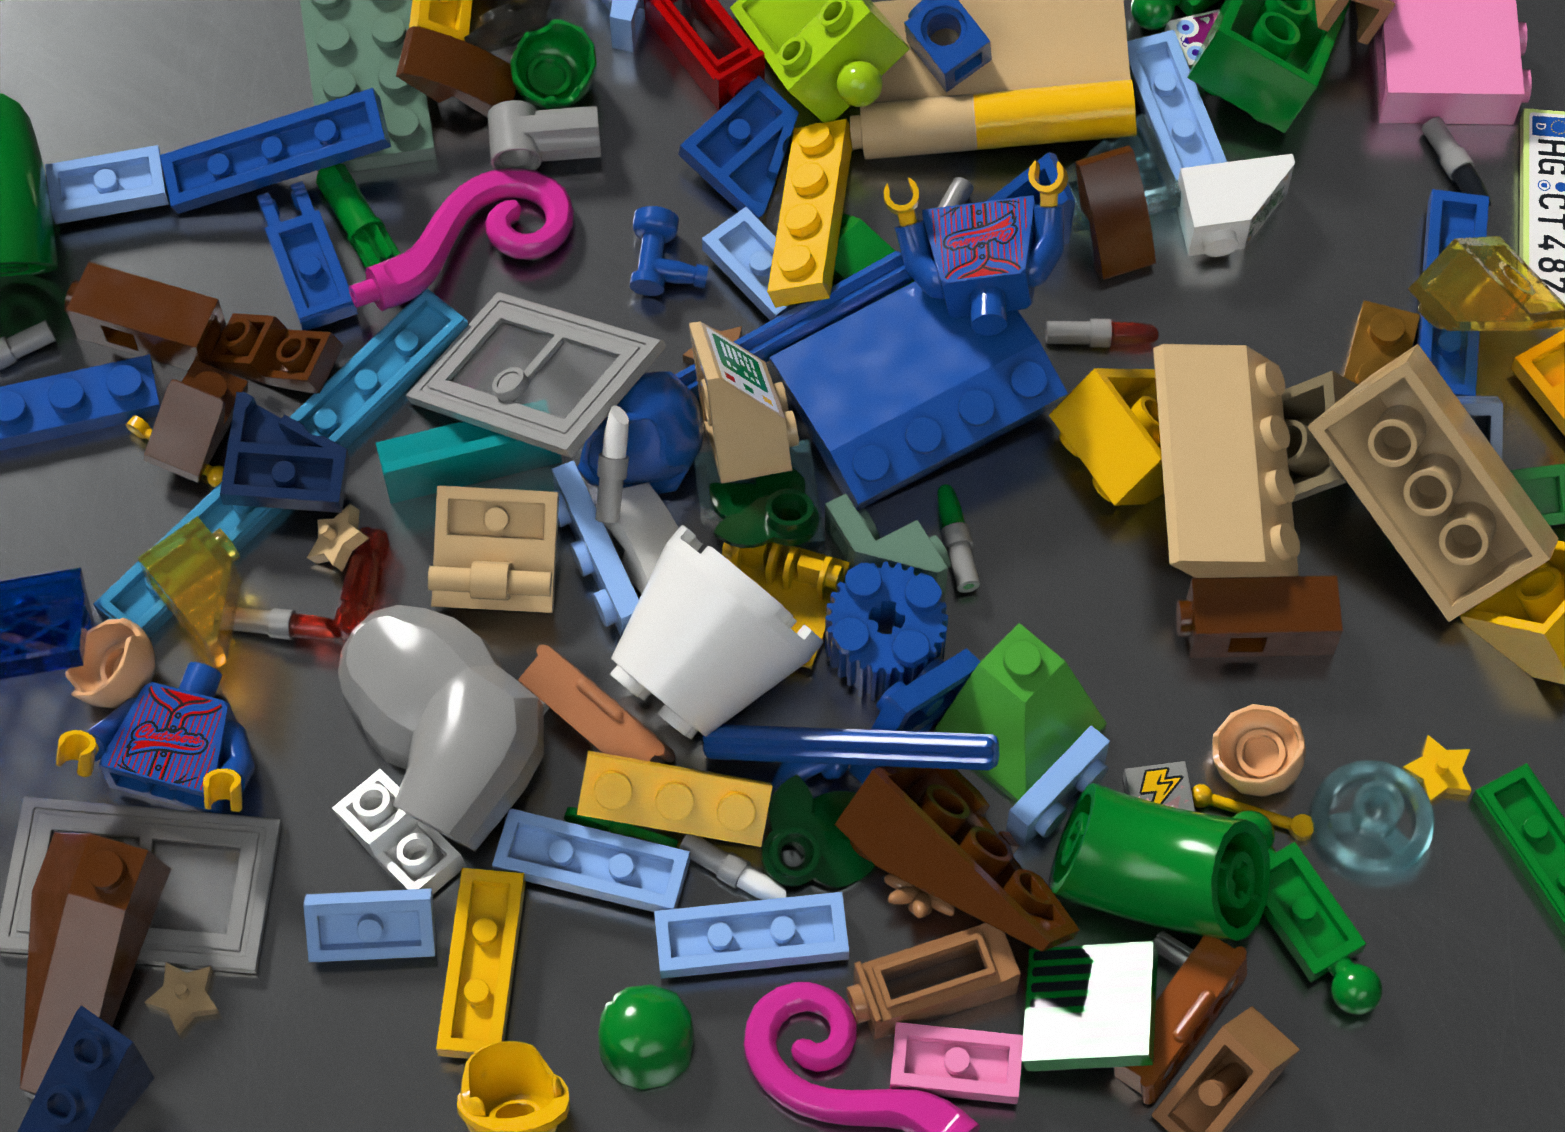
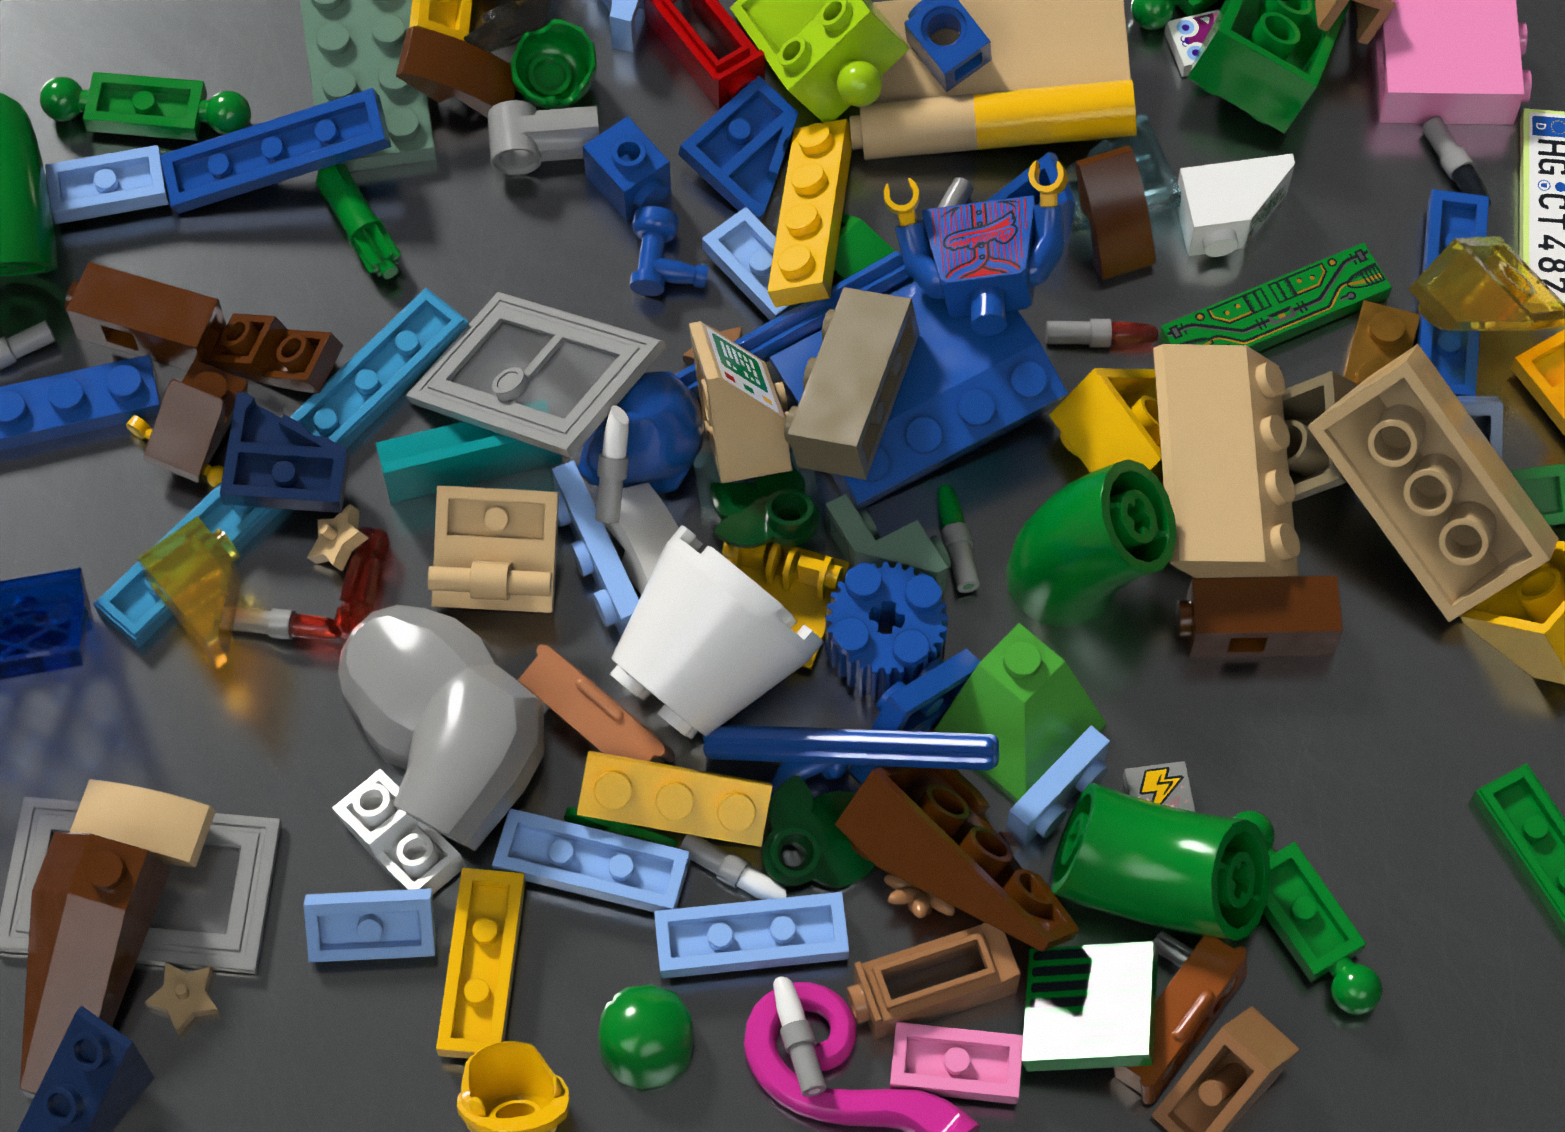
(115, 664): light nougat hair -> none
(144, 106): none -> green plate
(147, 819): none -> tan slope
(169, 745): blue torso -> none
(307, 261): blue hinge -> none
(413, 271): dark pink plant -> none
(627, 168): none -> blue brick
(798, 1038): none -> light grey piece
(852, 383): none -> dark tan brick
(1091, 544): none -> green brick
(1172, 102): light blue plate -> none
(1259, 750): light nougat hair -> none
(1286, 304): none -> green tile
(1299, 827): yellow hinge -> none
(1380, 796): clear light blue piece -> none
(1440, 770): yellow piece -> none

